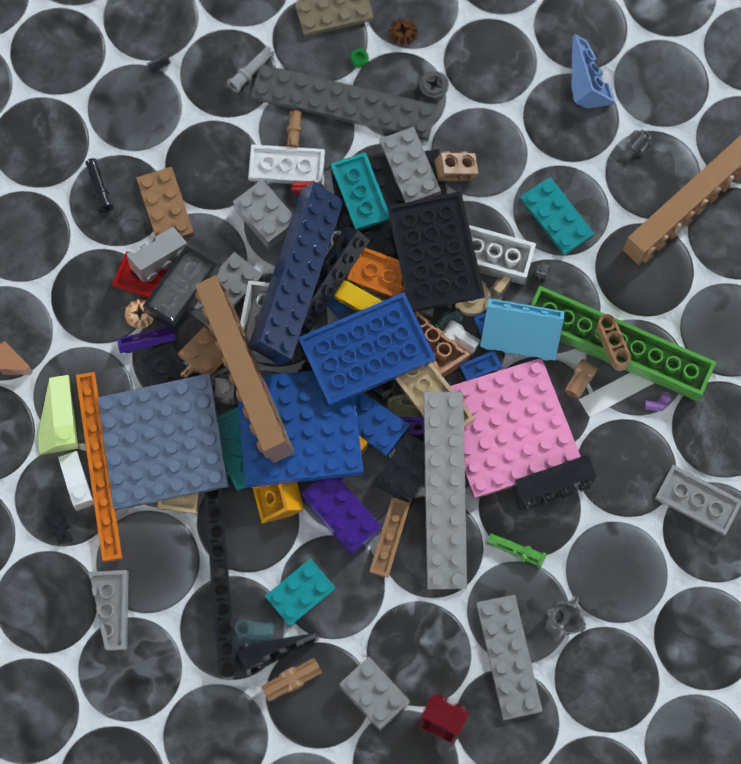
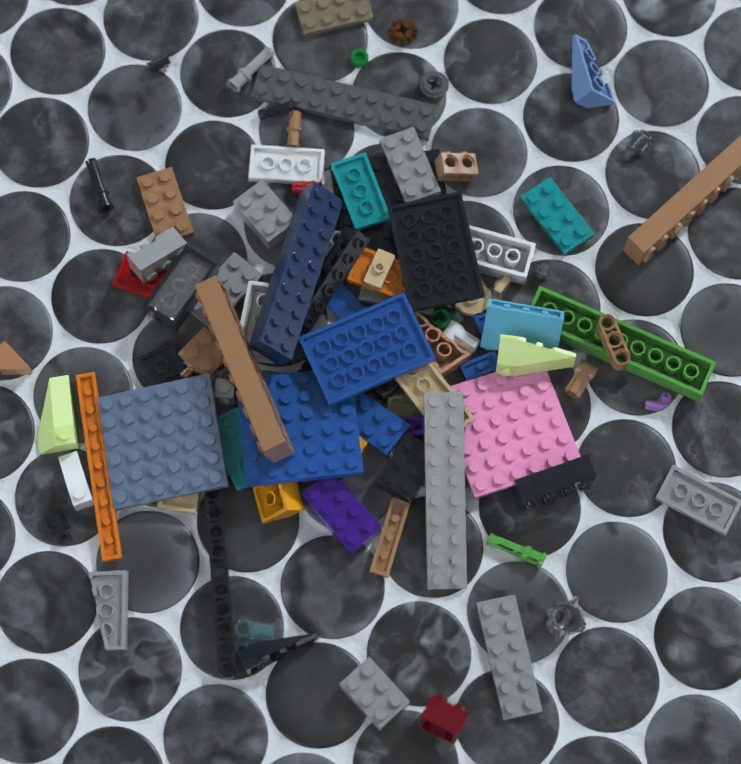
(133, 318): light nougat gear -> none
(145, 339): dark purple plate -> none
(275, 110): none -> black axle
(291, 680): medium nougat piece -> none
(300, 592): teal plate -> none
(355, 297): yellow beam -> none
(379, 269): none -> tan plate
(440, 318): none -> green tile
(521, 358): none -> yellowish green wedge
(613, 393): white sticker -> none

